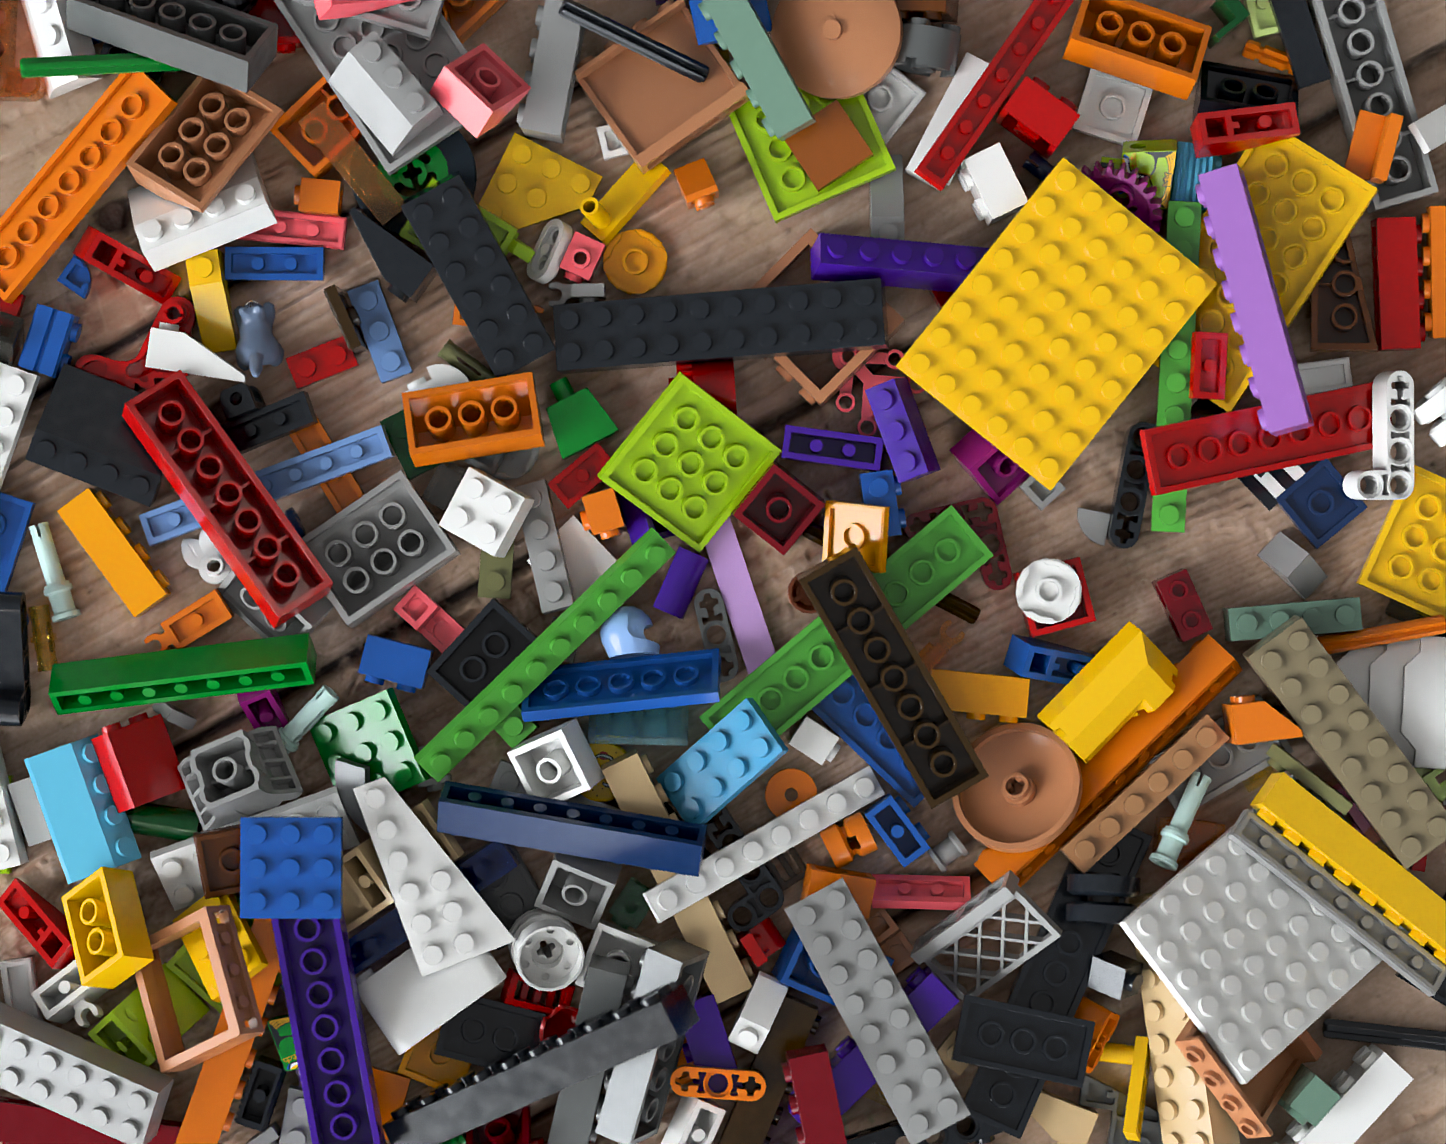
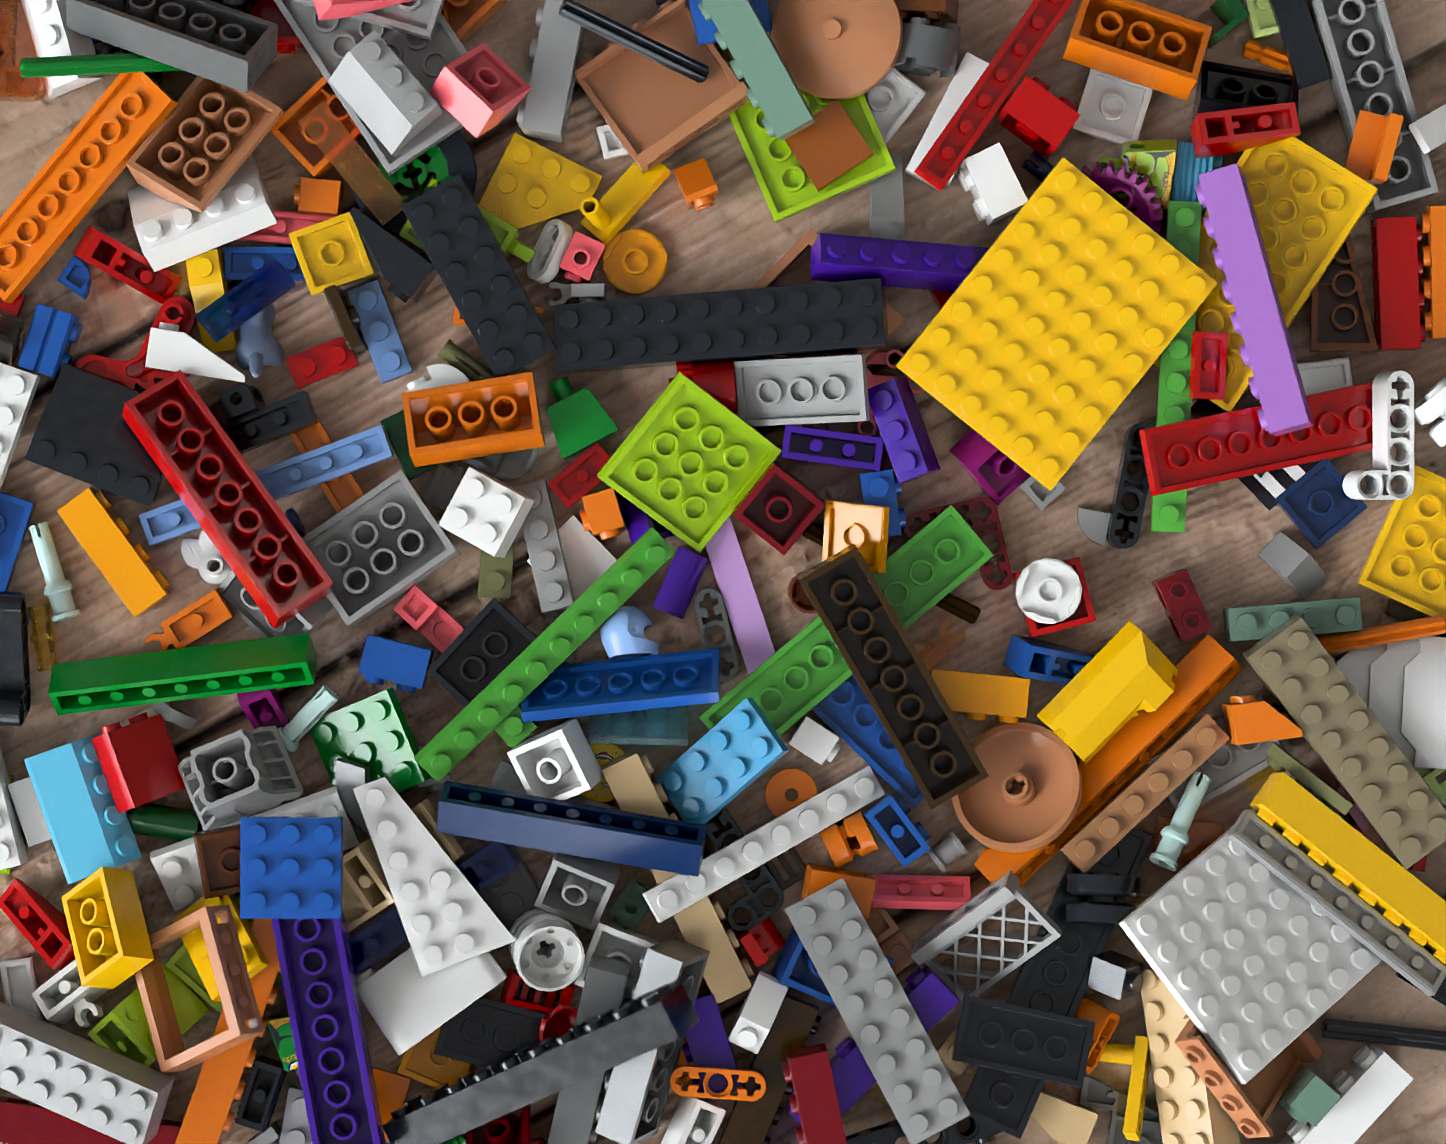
(245, 300): none -> clear blue tile
(331, 253): none -> yellow plate
(802, 390): none -> light grey plate

